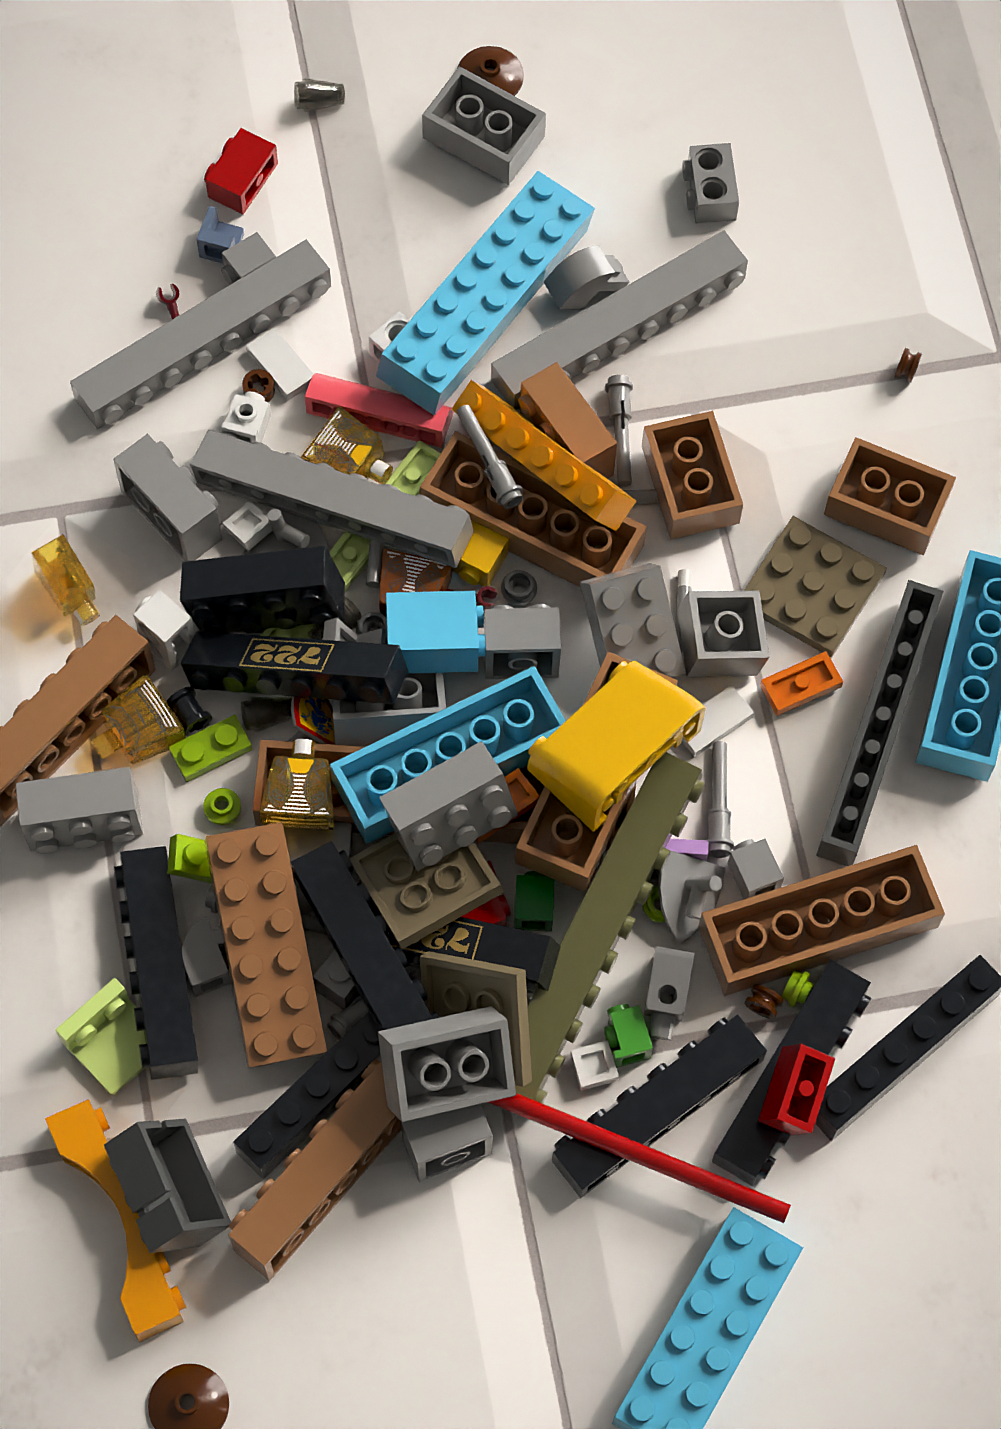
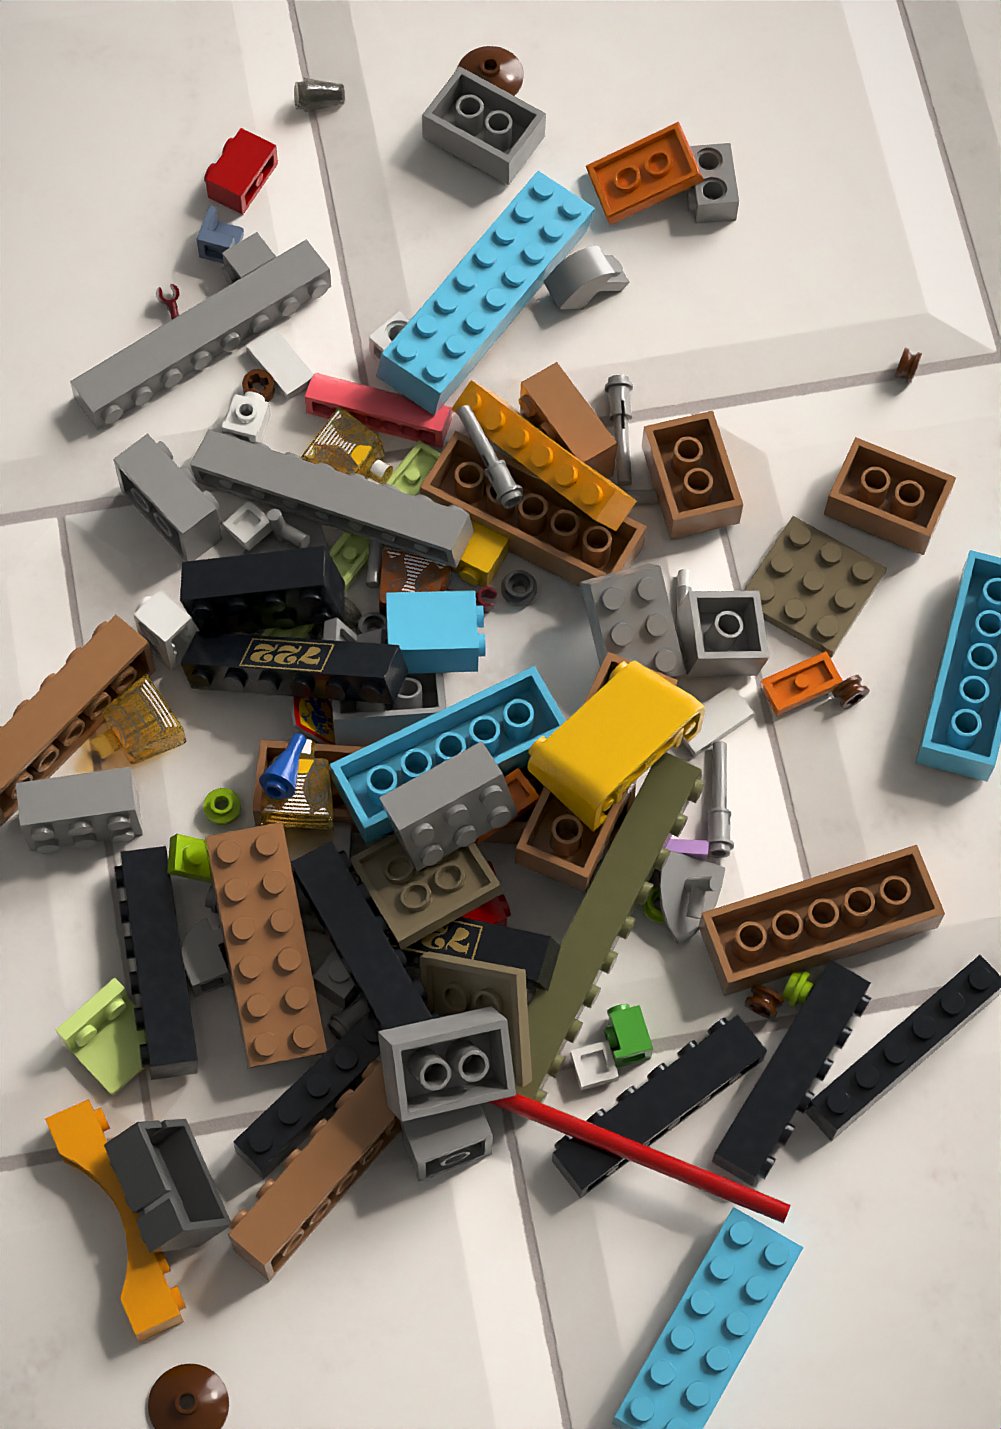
(61, 569): clear yellow torso -> none
(189, 711): black bush -> none
(210, 748): lime plate -> none
(265, 712): clear smoke cone -> none
(281, 776): none -> blue cone
(521, 640): light grey brick -> none
(534, 902): green brick -> none
(626, 315): light grey brick -> none
(644, 173): none -> orange tile
(670, 975): light grey torso -> none
(754, 868): light grey brick -> none
(796, 1089): red brick -> none
(850, 691): none -> reddish brown bush
(879, 724): dark grey brick -> none

